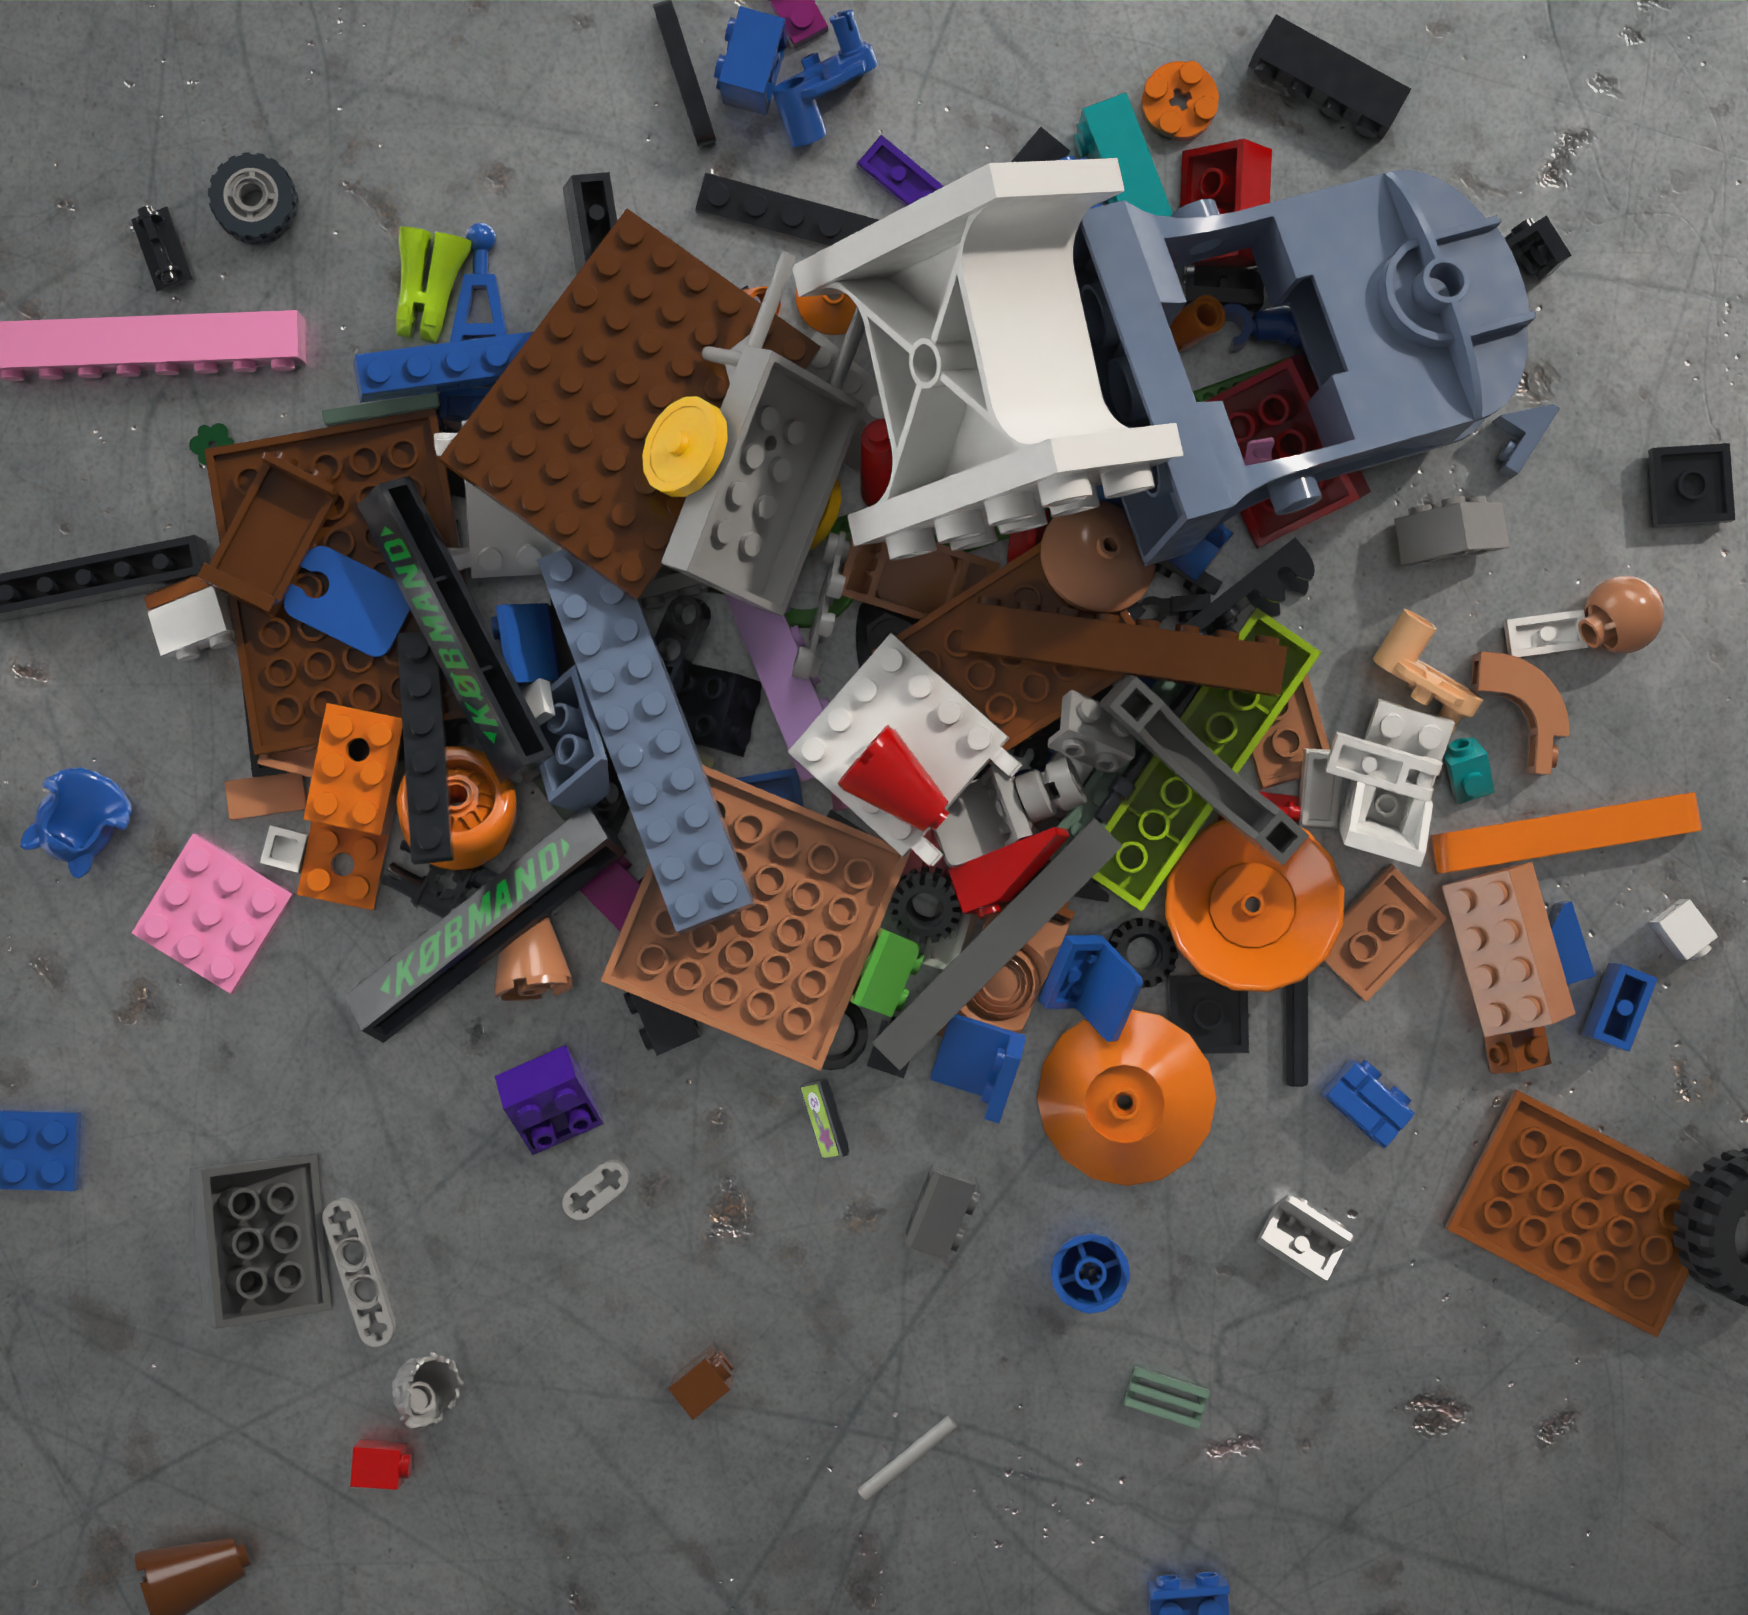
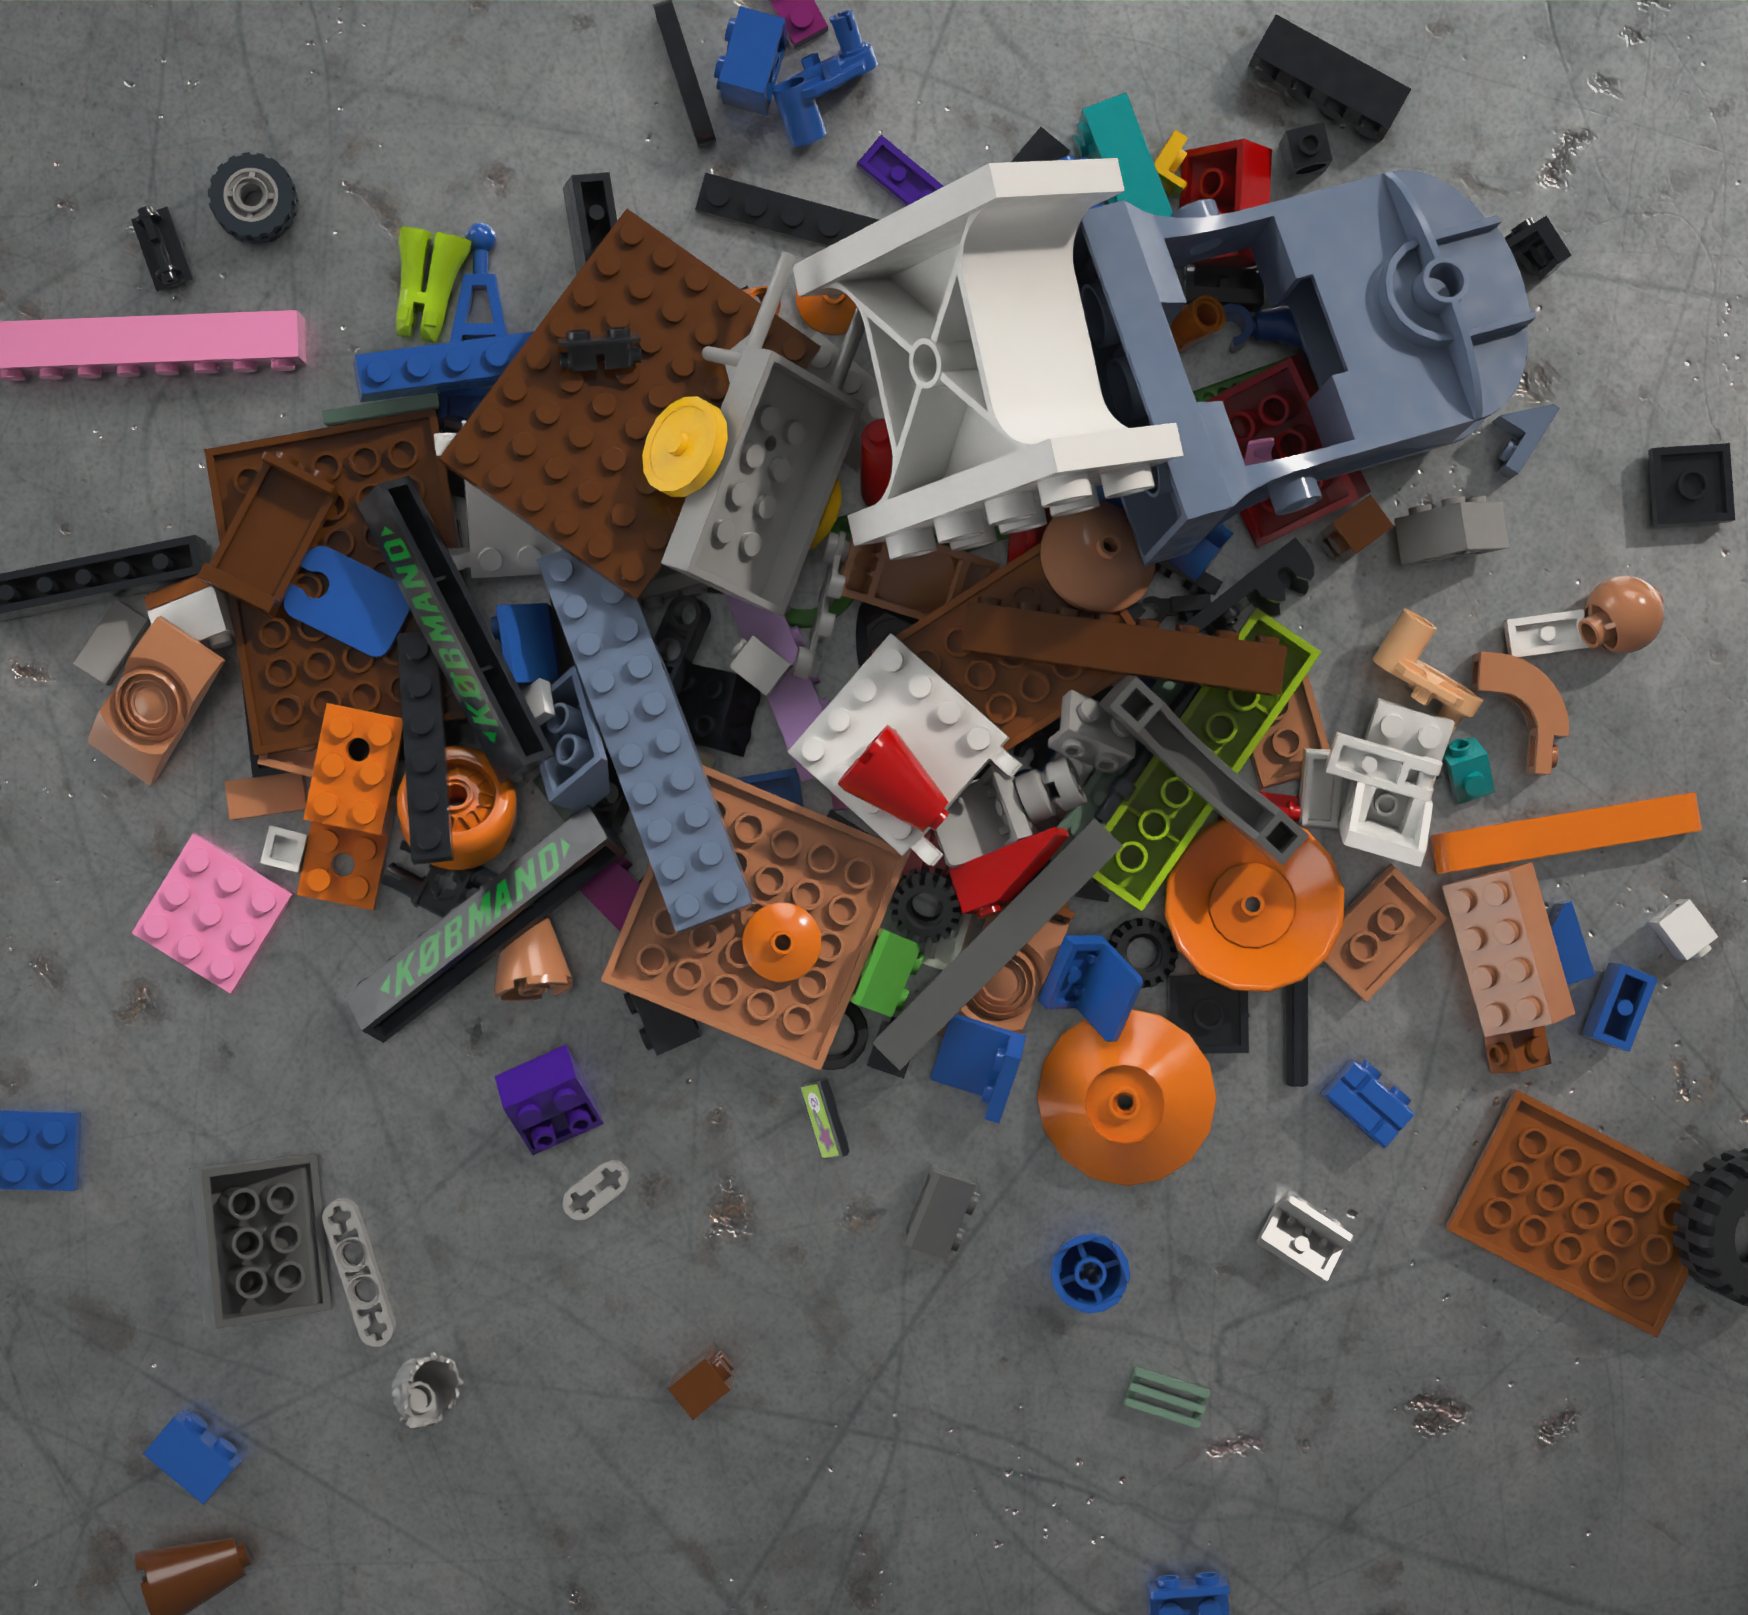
(77, 818): blue hair -> none
(112, 642): none -> light grey tile
(154, 700): none -> nougat slope
(193, 1455): none -> blue brick
(206, 436): dark green plant -> none
(380, 1464): red brick -> none
(615, 346): none -> black hinge
(759, 664): none -> light grey brick
(760, 938): none -> orange dish
(907, 1458): light grey bar -> none
(1170, 159): none -> yellow bracket
(1189, 80): orange plate -> none
(1305, 151): none -> black brick
(1355, 530): none -> reddish brown brick

